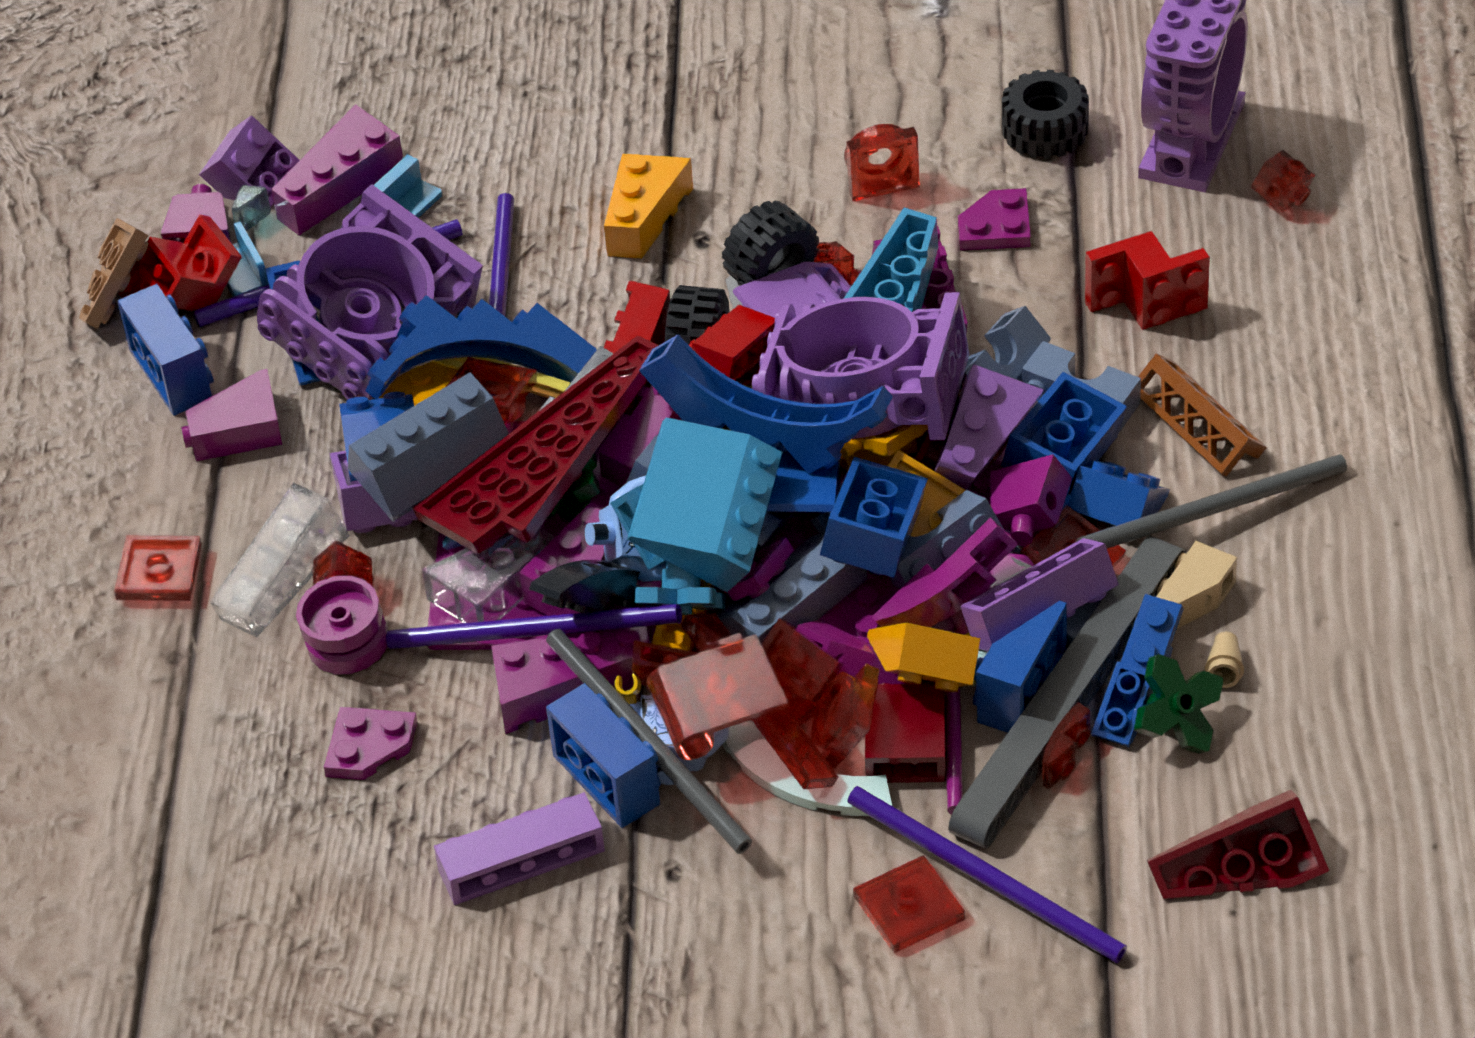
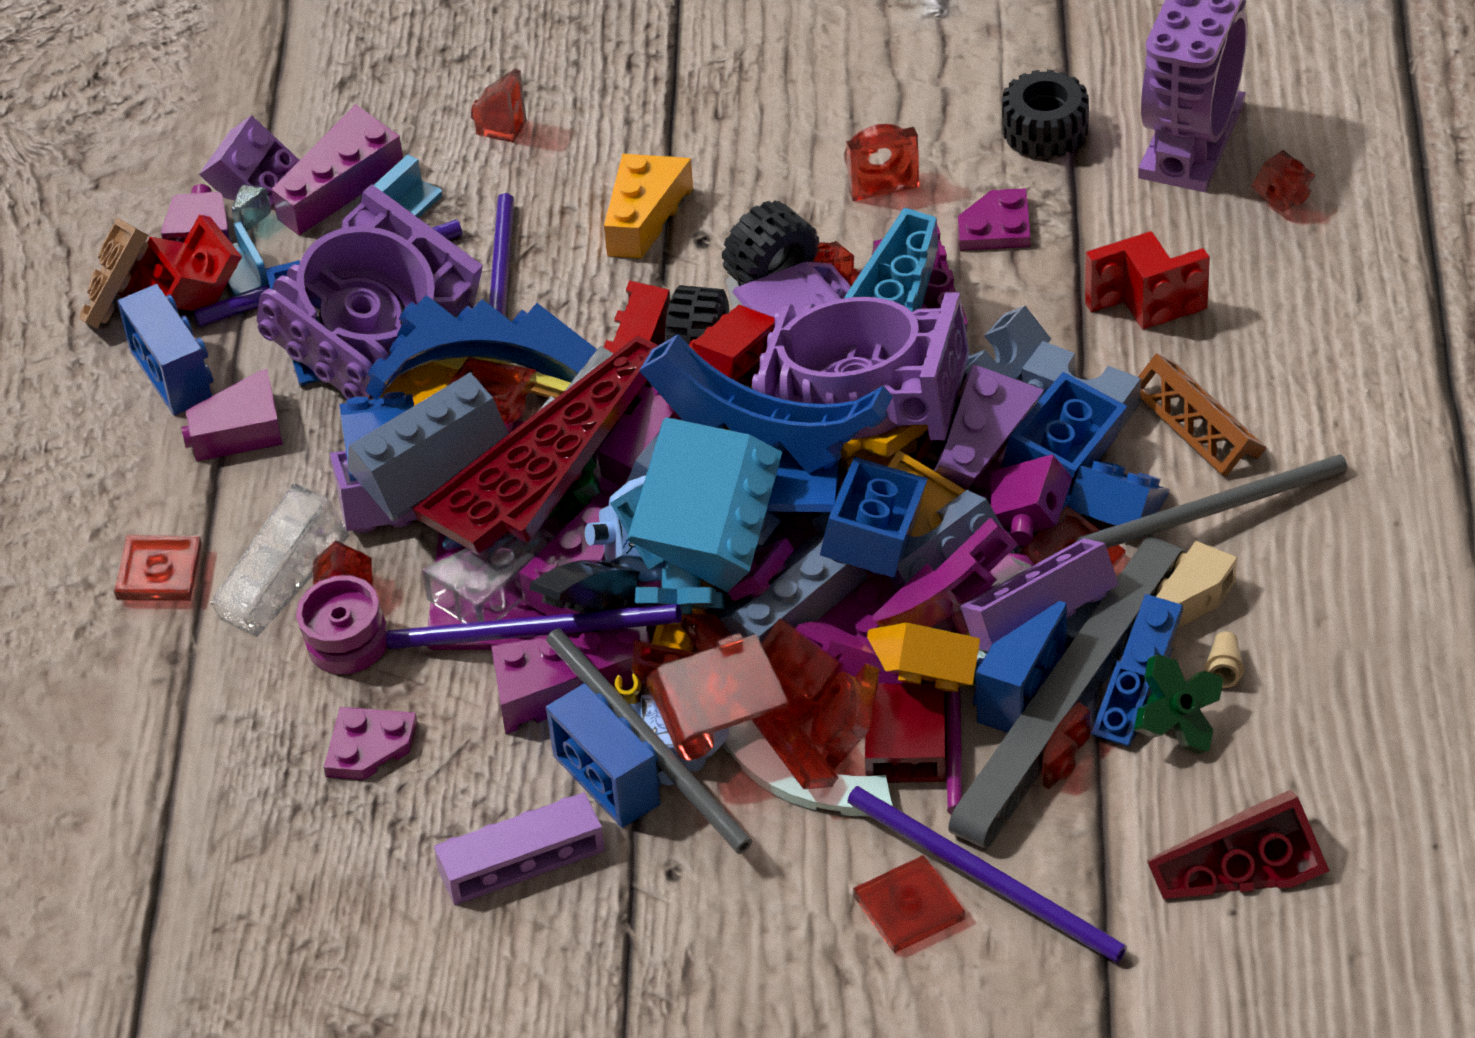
(501, 108): none -> clear red slope

